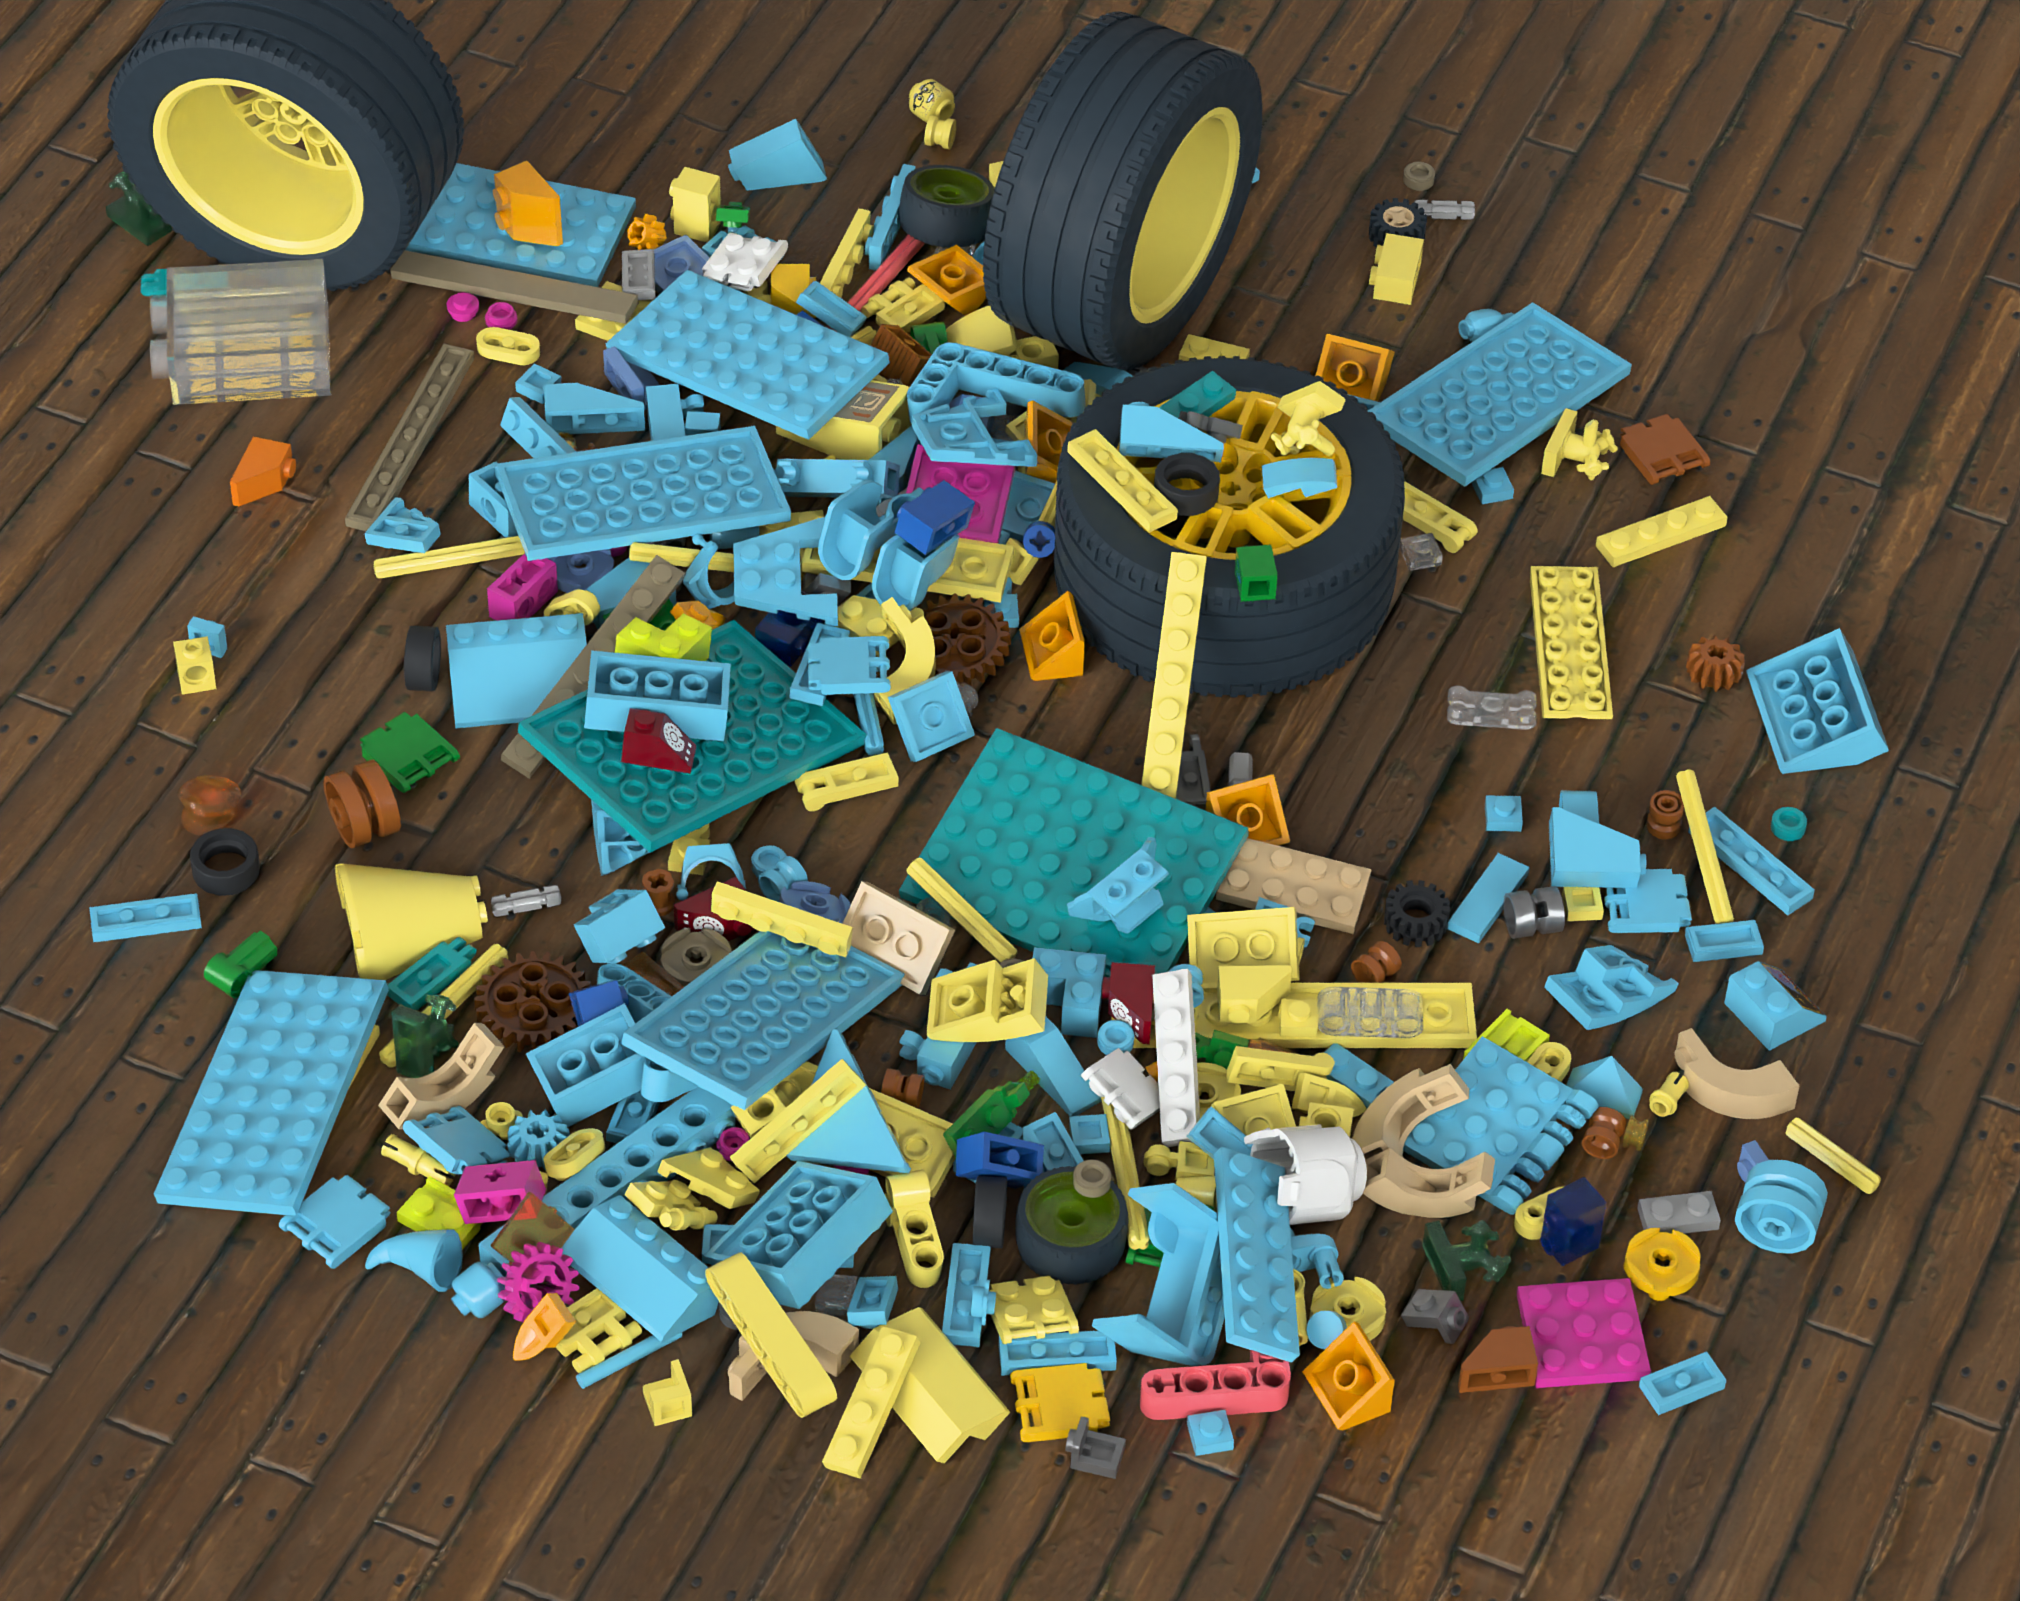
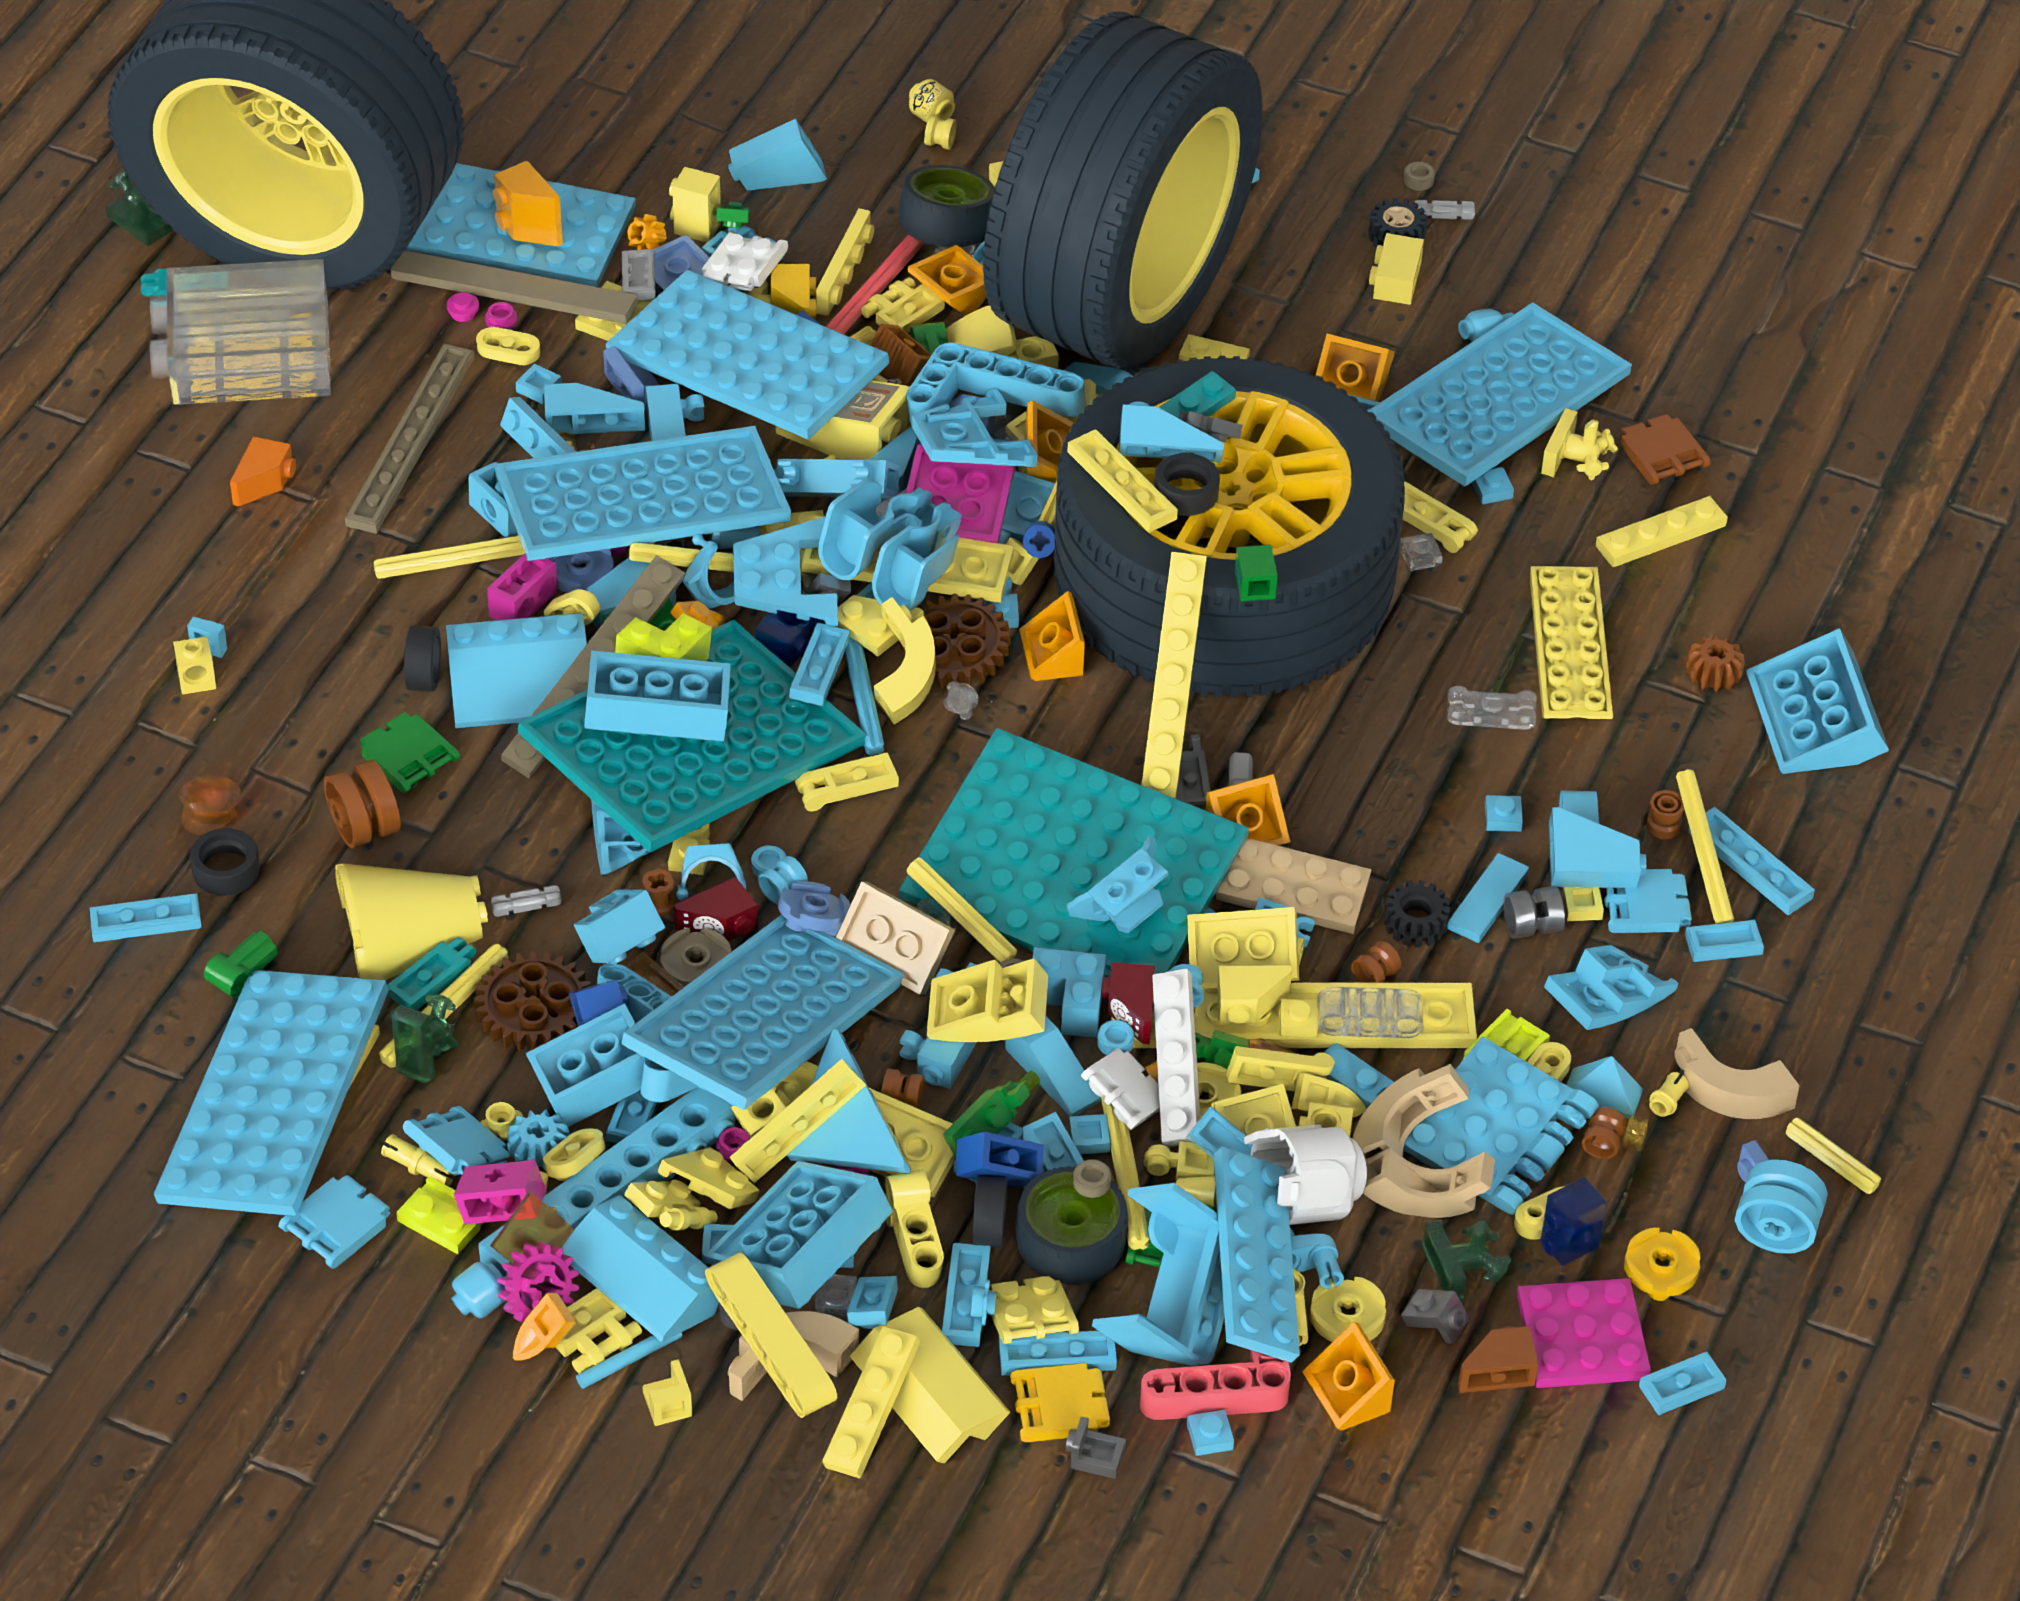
(403, 529): medium azure wing -> none
(429, 1254): medium azure hat -> none
(452, 1085): tan arch -> none
(656, 742): dark red slope -> none
(702, 423): medium azure slope -> none
(781, 919): light yellow plate -> none
(831, 309): medium azure tile -> none
(849, 665): medium azure plate -> none
(888, 224): medium azure plate -> none
(931, 716): medium azure plate -> none
(934, 517): blue brick -> none
(1306, 409): light yellow piece -> none
(1309, 474): medium azure slope -> none
(1325, 1328): medium azure tile -> none
(1680, 1212): light grey plate -> none
(1771, 1004): medium azure slope -> none
(1788, 823): teal tile -> none

